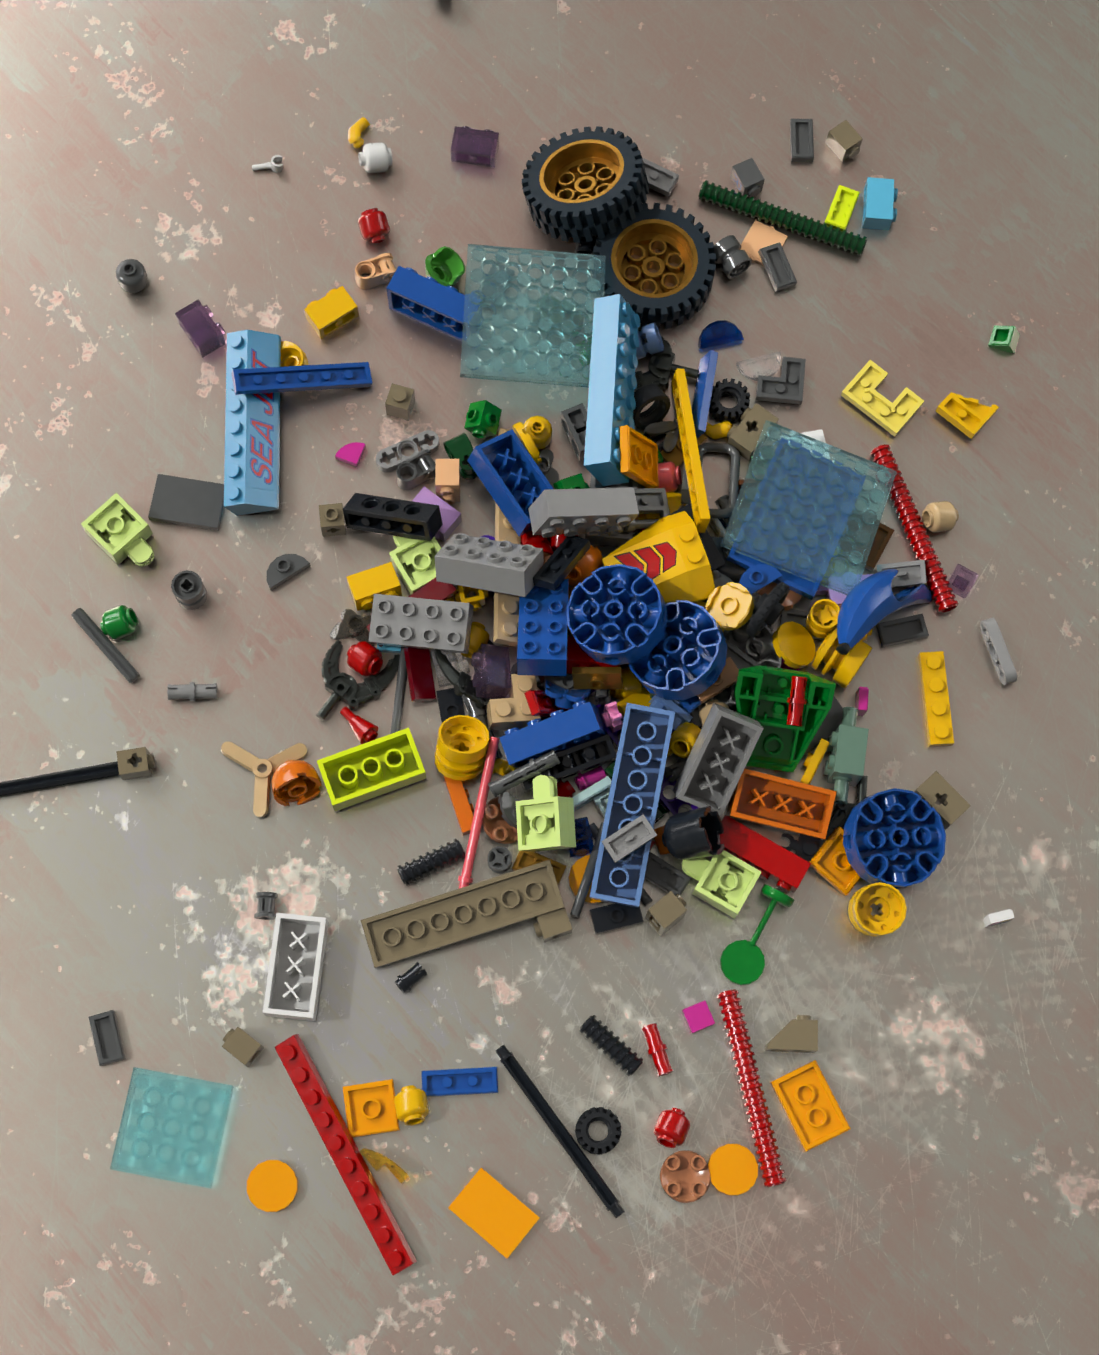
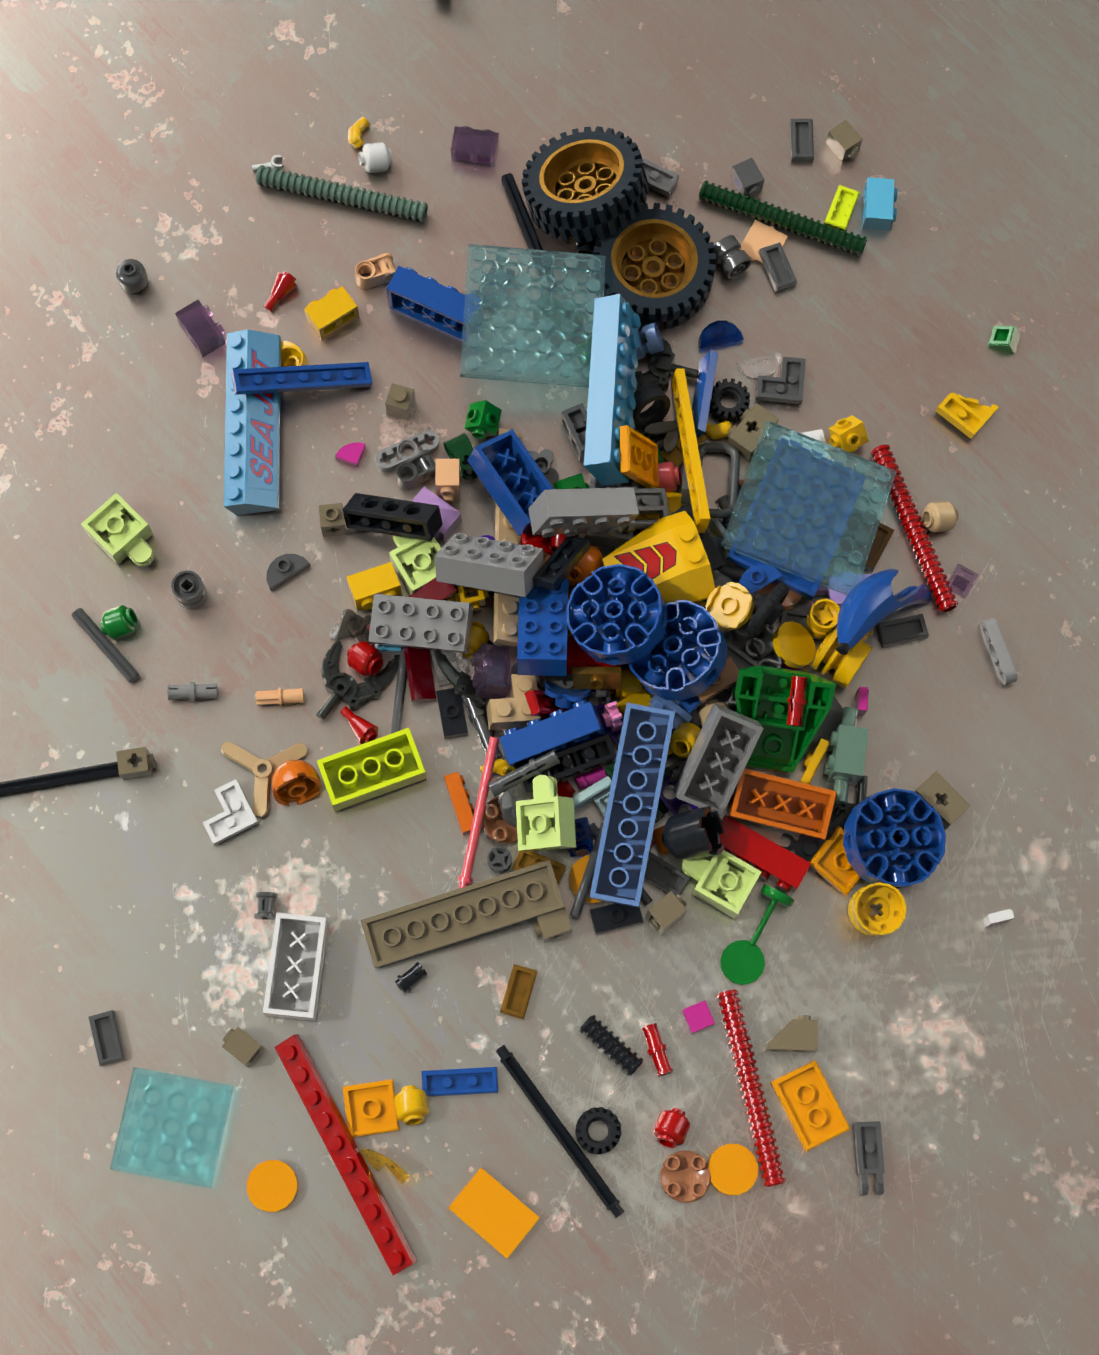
(187, 502): dark grey tile -> none
(236, 815): none -> white plate
(279, 696): none -> light nougat axle
(283, 285): none -> red cone
(341, 193): none -> sand green piece
(374, 225): red head -> none
(431, 862): black piece -> none
(445, 266): bright green helmet -> none
(461, 747): yellow wheel -> none
(518, 991): none -> pearl gold tile
(521, 212): none -> black axle
(527, 441): yellow tile -> none
(540, 431): yellow head -> none
(629, 838): light grey plate -> none
(848, 434): none -> yellow brick
(869, 1155): none -> dark grey hinge
(889, 415): light yellow plate -> none
(909, 572): light grey plate -> none
(936, 699): yellow plate -> none

